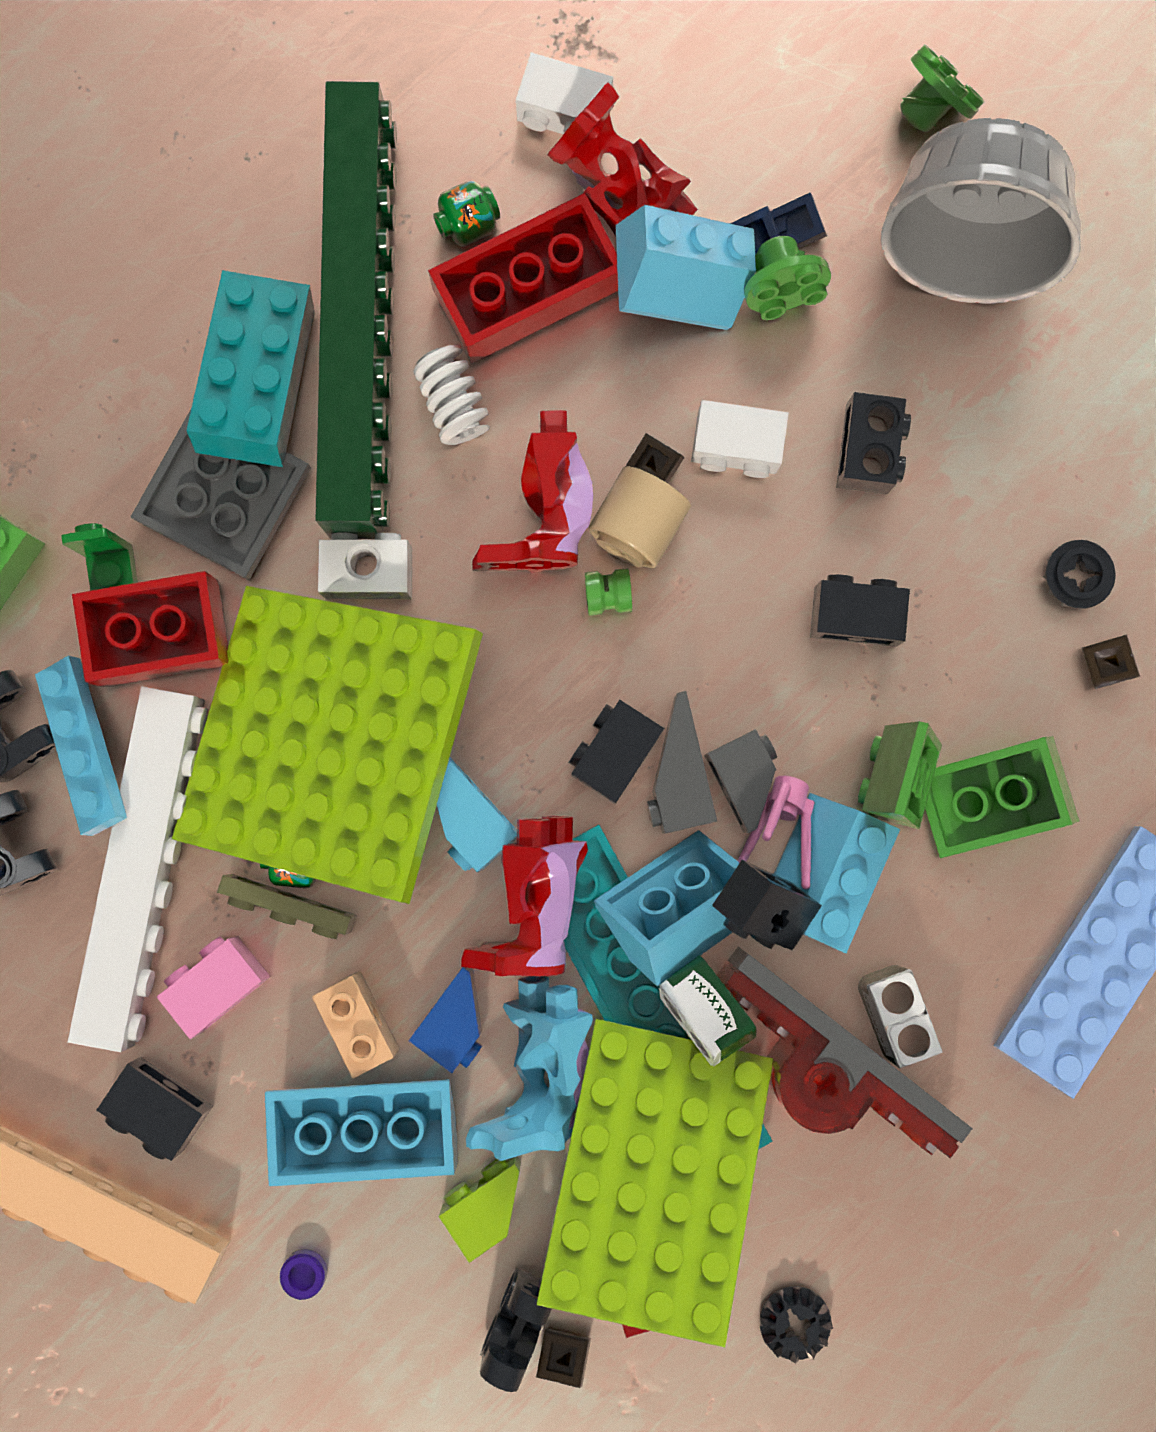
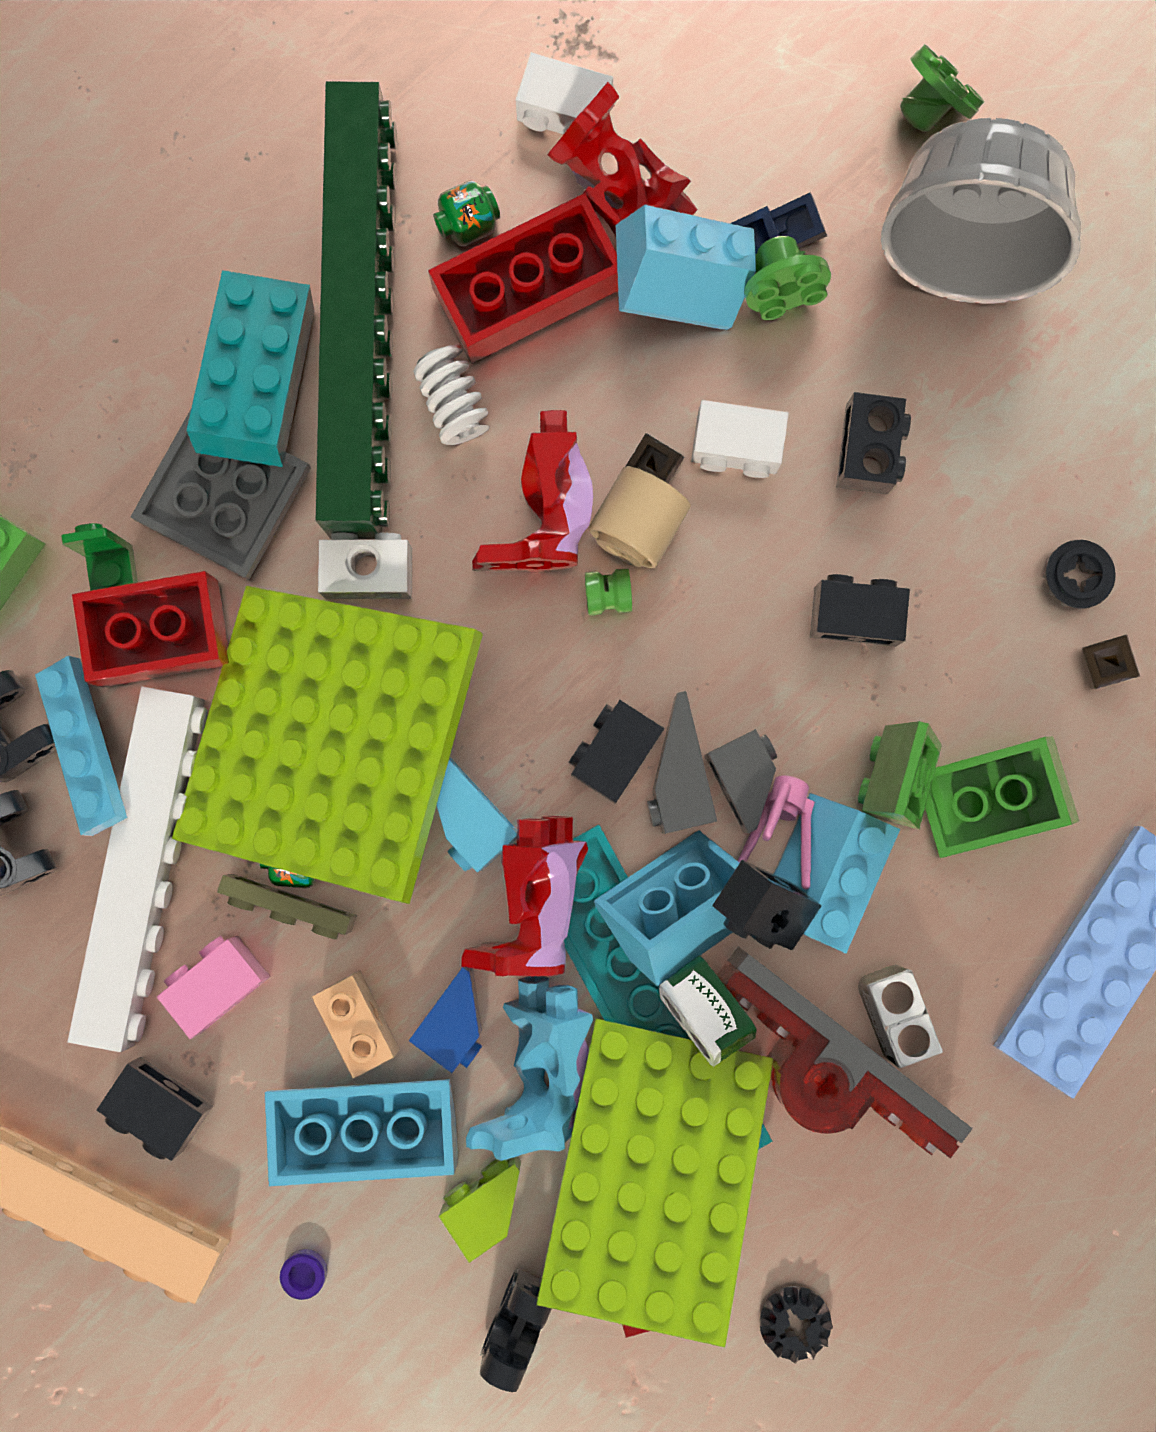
(563, 1357): dark brown tile -> none

